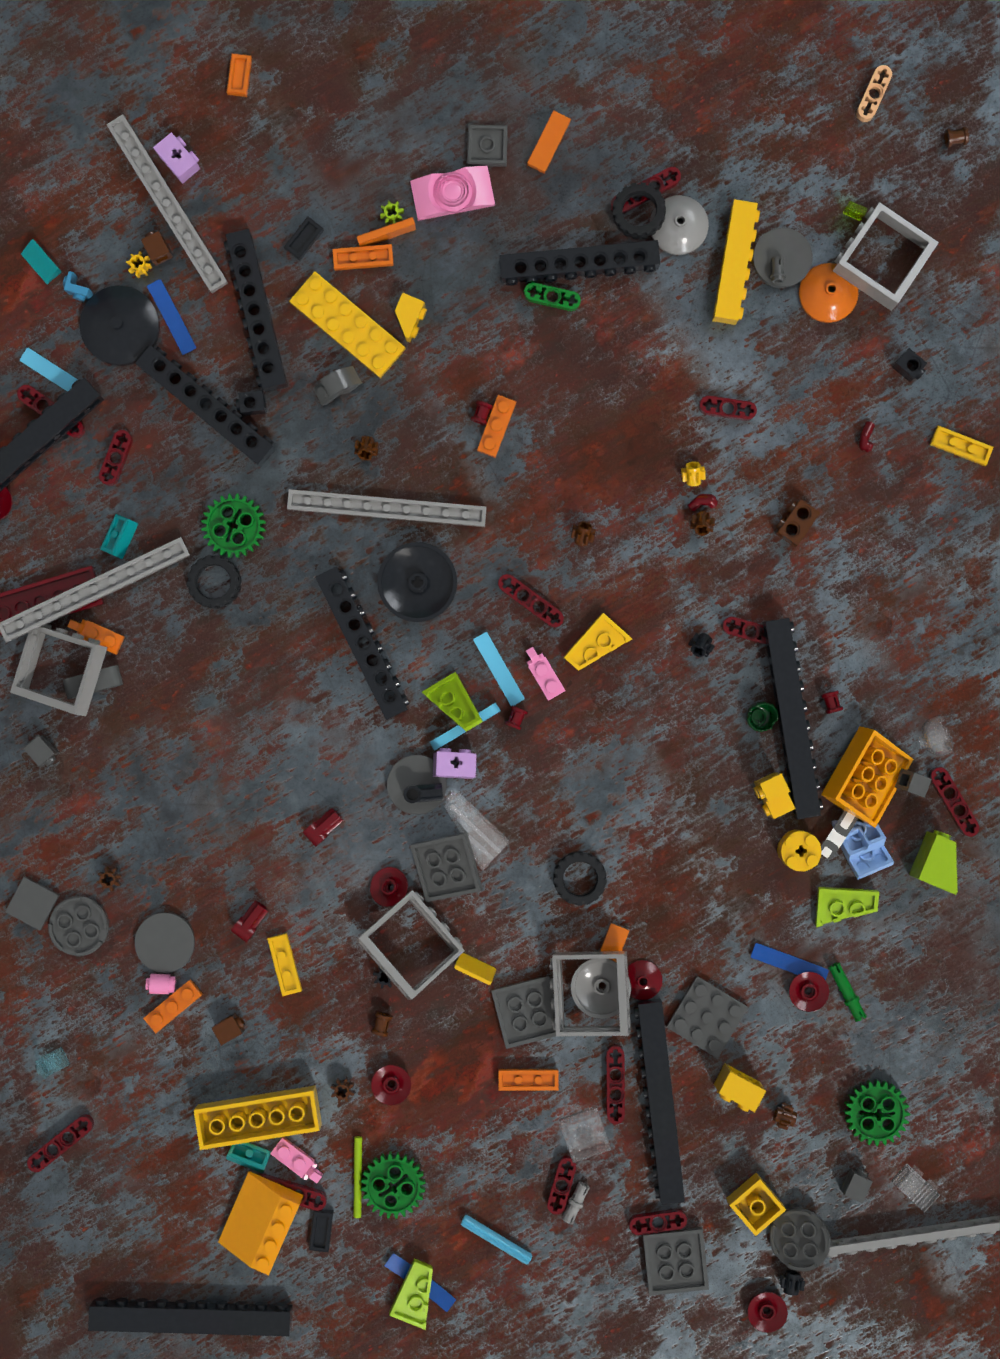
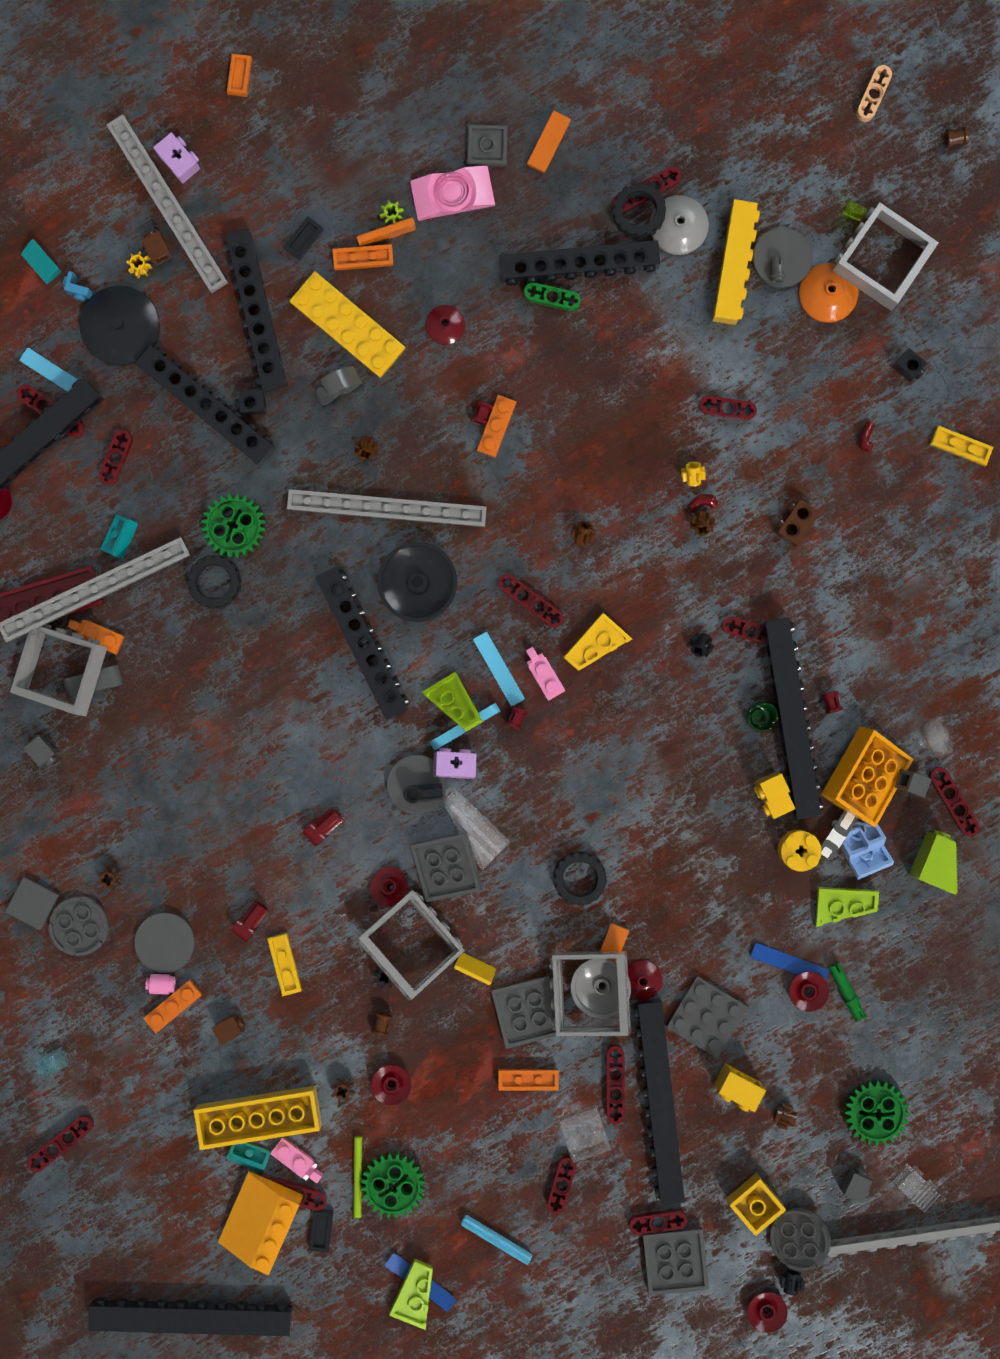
(171, 316): blue sticker -> none
(409, 312): yellow slope -> none
(445, 334): none -> dark red dish
(575, 1202): light grey pin -> none

